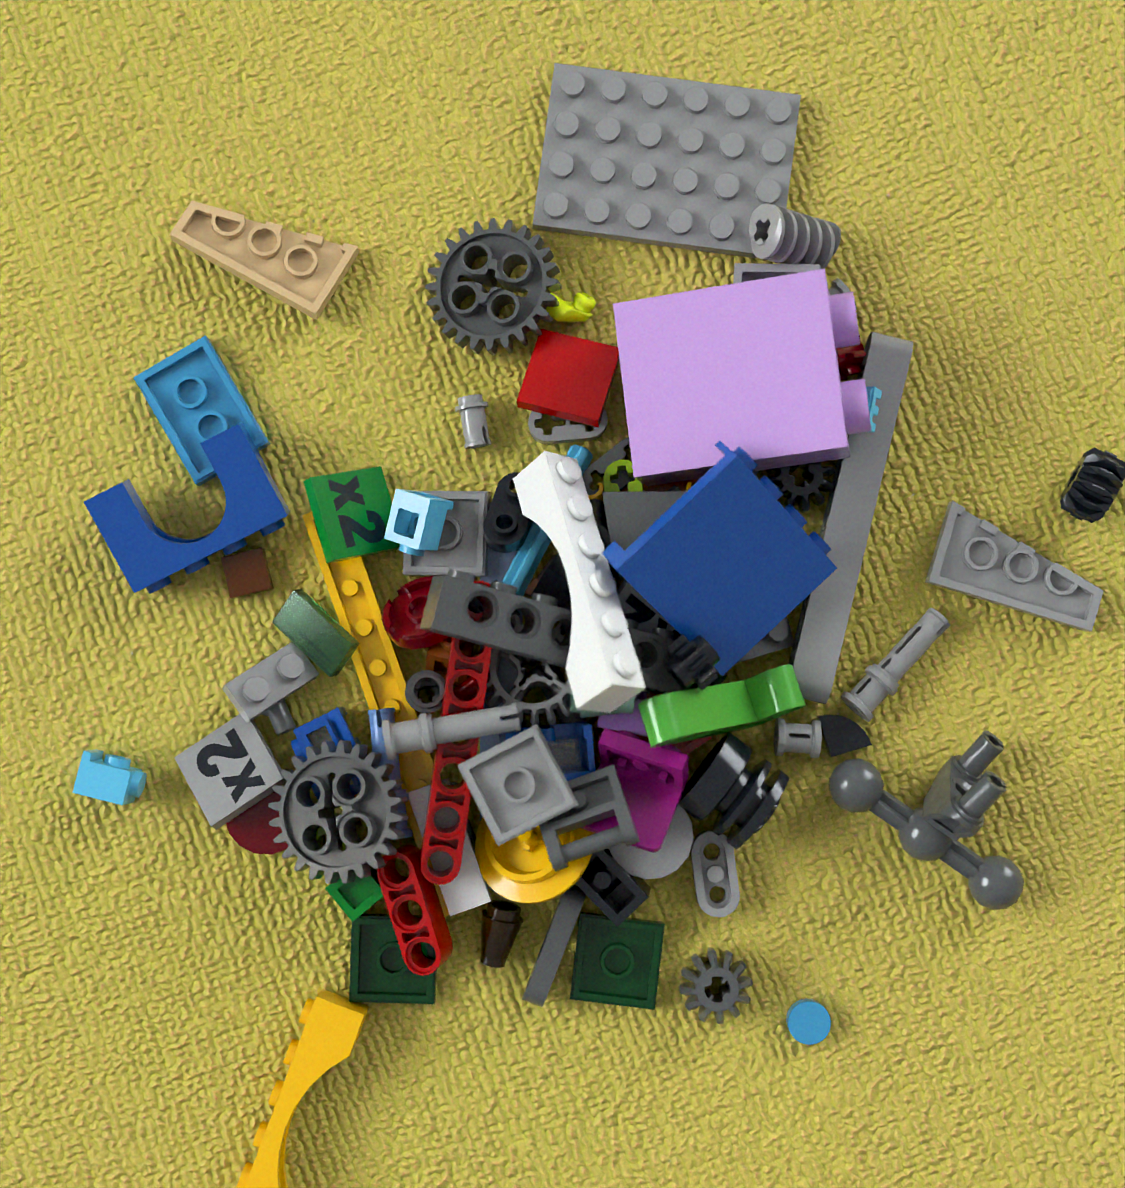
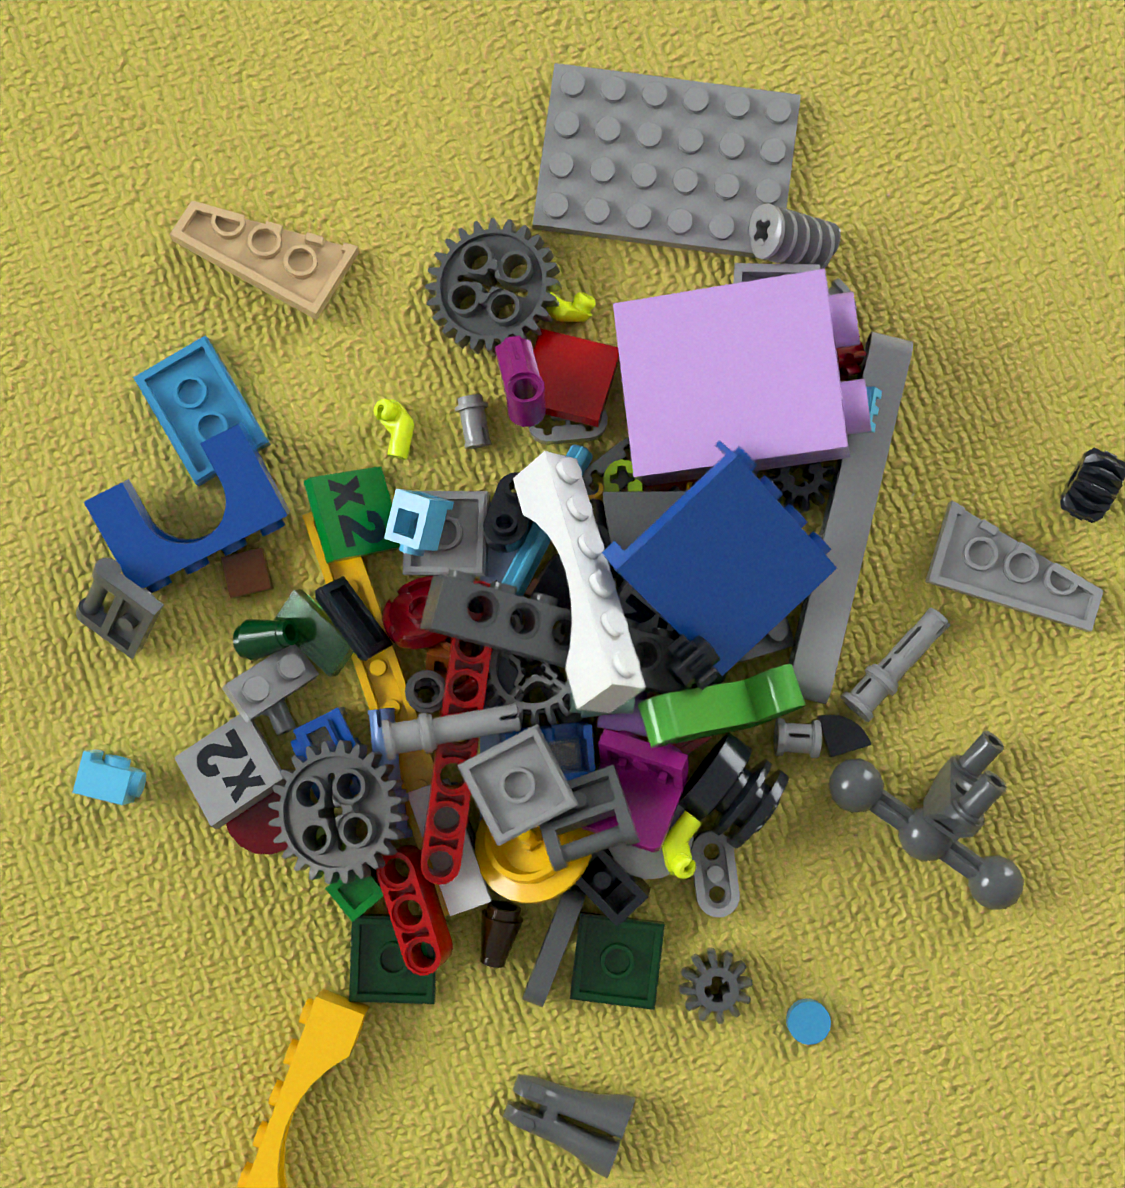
(131, 611): none -> dark grey plate
(261, 638): none -> dark green cone
(352, 618): none -> black tile
(398, 423): none -> neon yellow arm
(521, 381): none -> magenta piece
(601, 1111): none -> dark grey piece
(677, 849): none -> neon yellow arm

